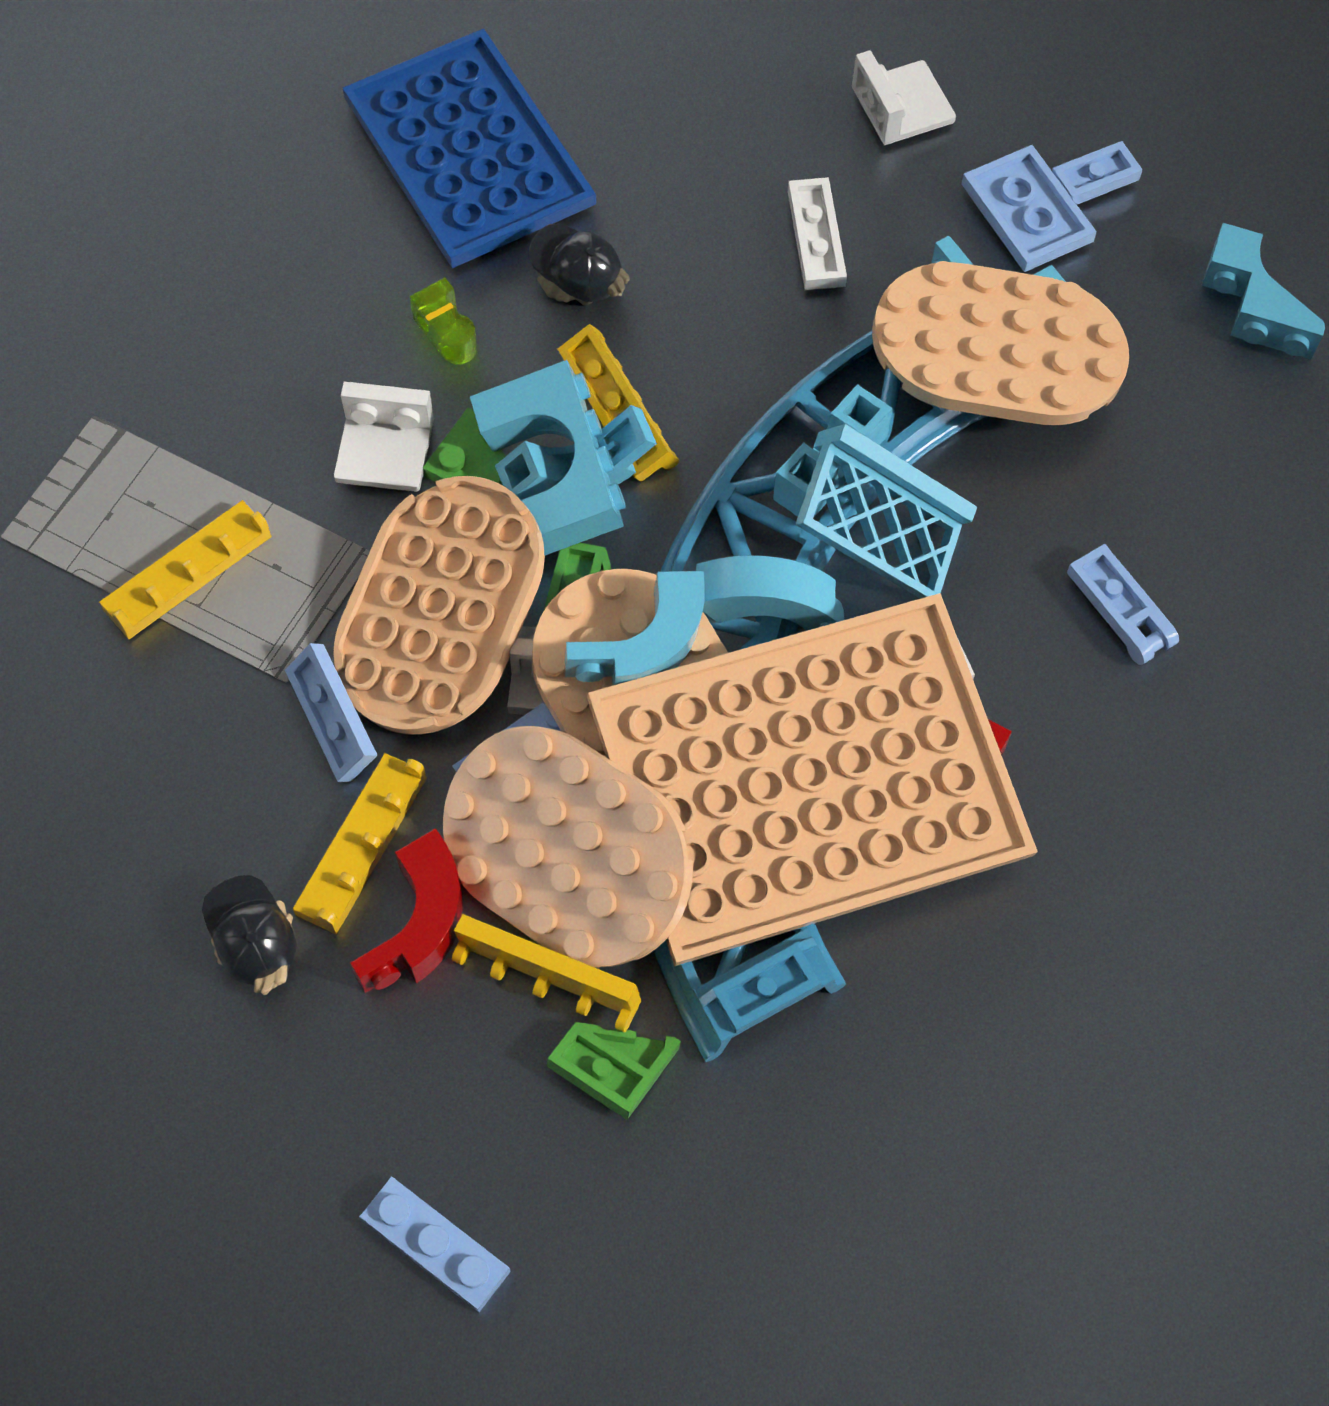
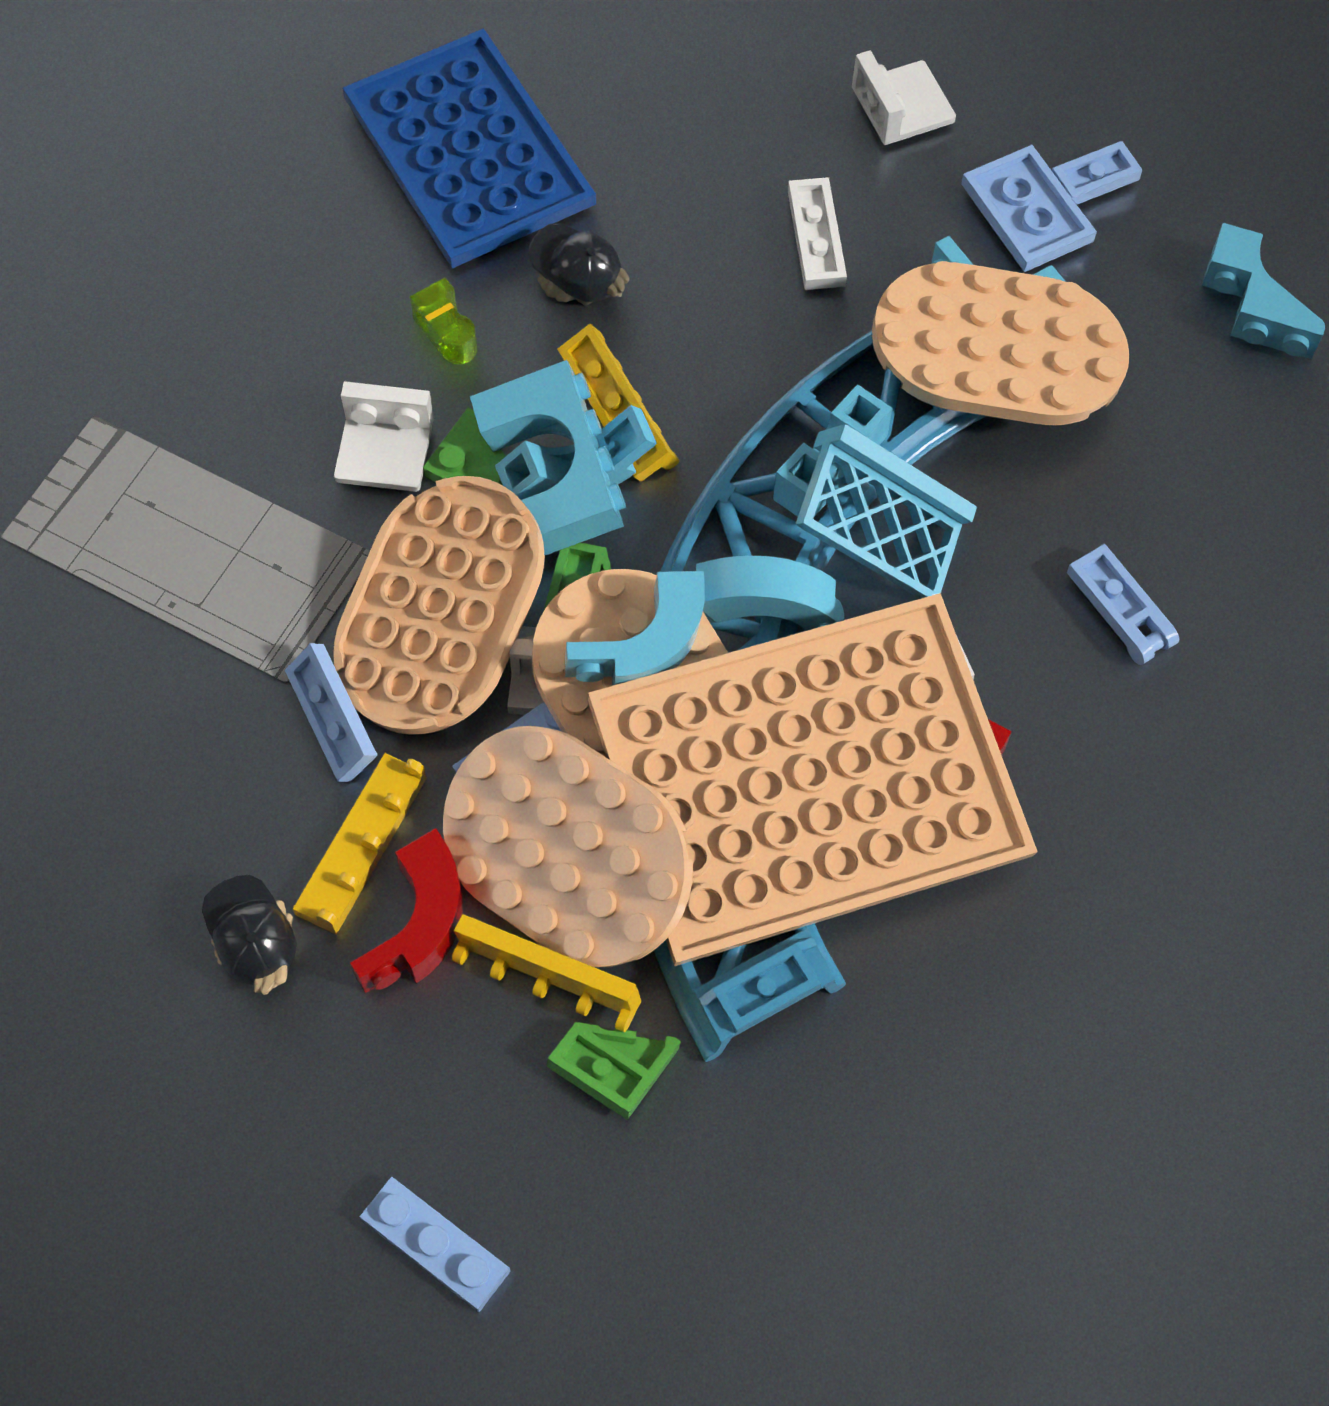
(186, 569): yellow hinge -> none

